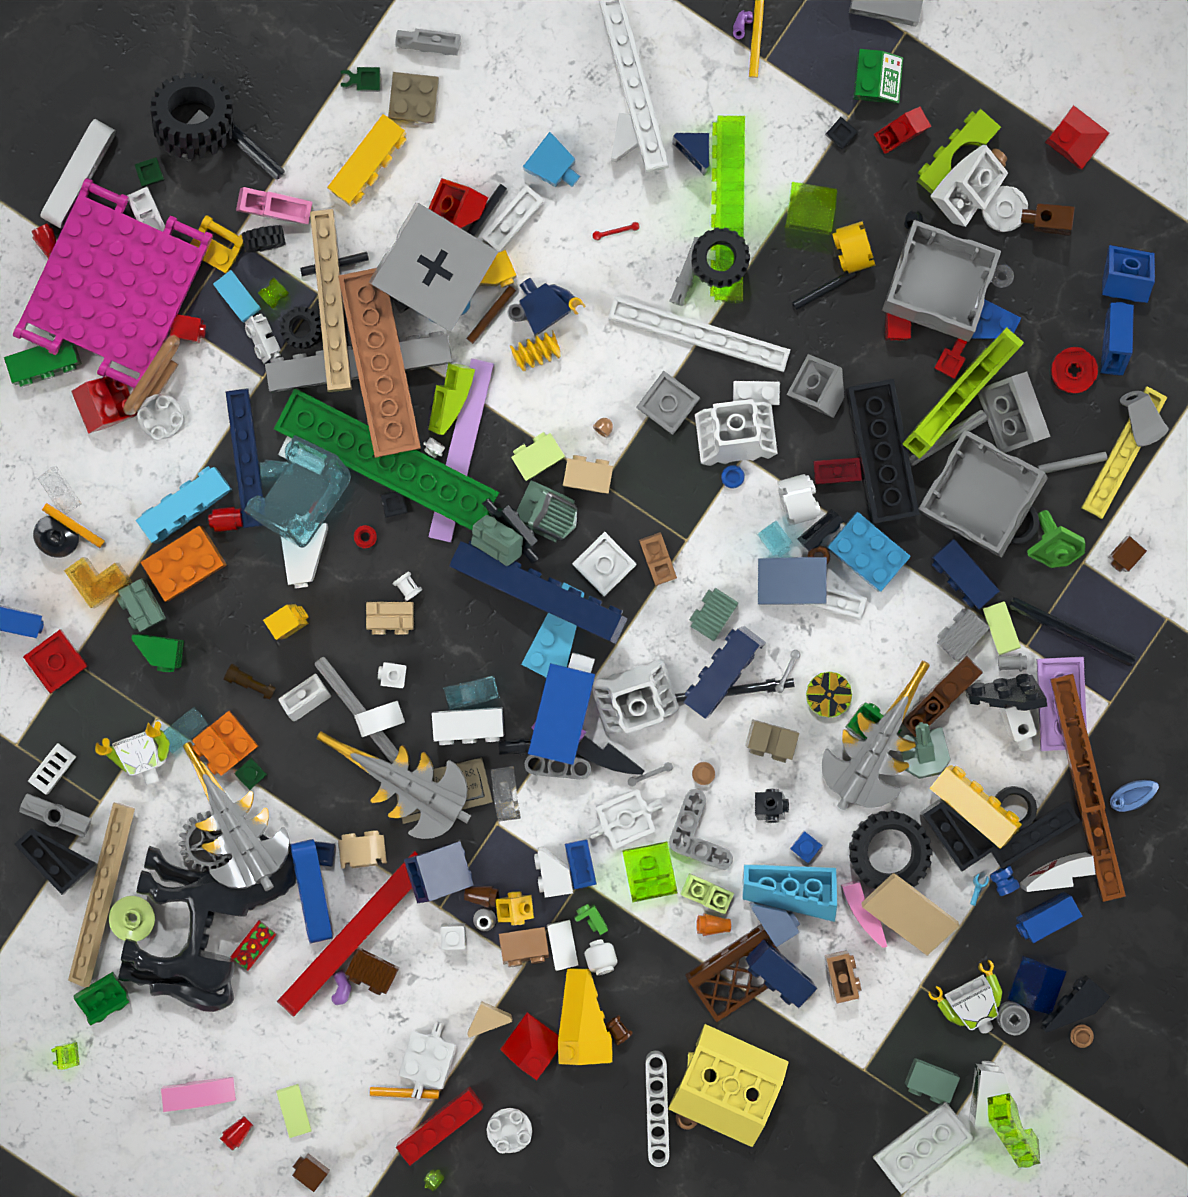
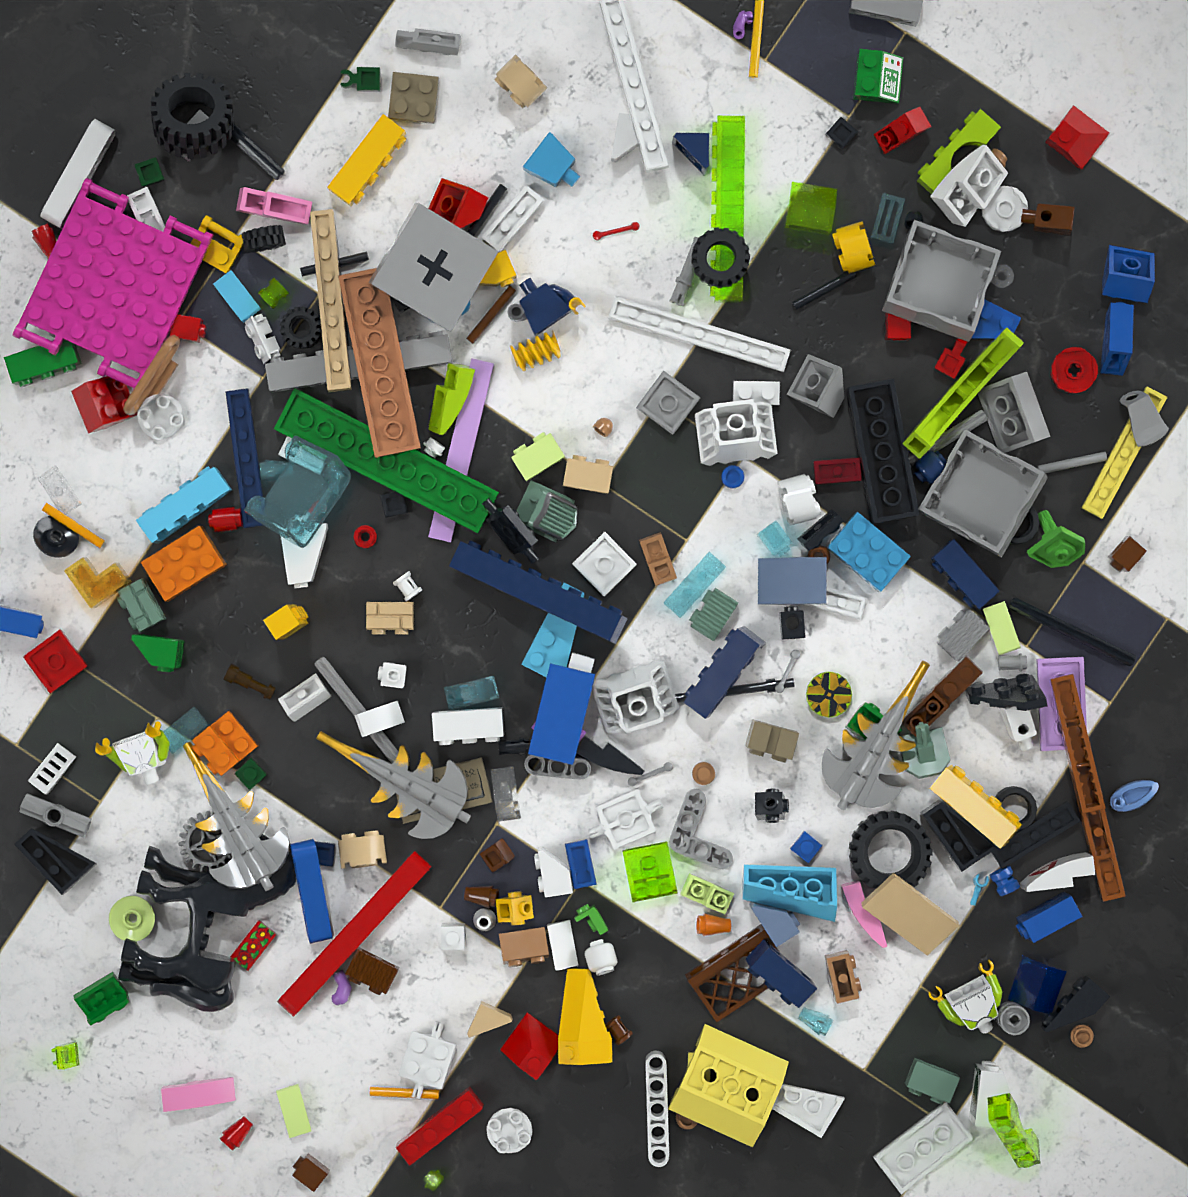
(101, 894): tan plate -> none
(438, 872): brick -> none
(497, 540): sand green brick -> none
(497, 855): none -> reddish brown slope
(520, 81): none -> tan brick
(694, 584): none -> clear light blue plate
(799, 631): none -> black brick
(807, 1107): none -> white wing
(817, 1021): none -> clear light blue cone
(883, 237): none -> clear light blue tile
(929, 466): none -> dark blue head

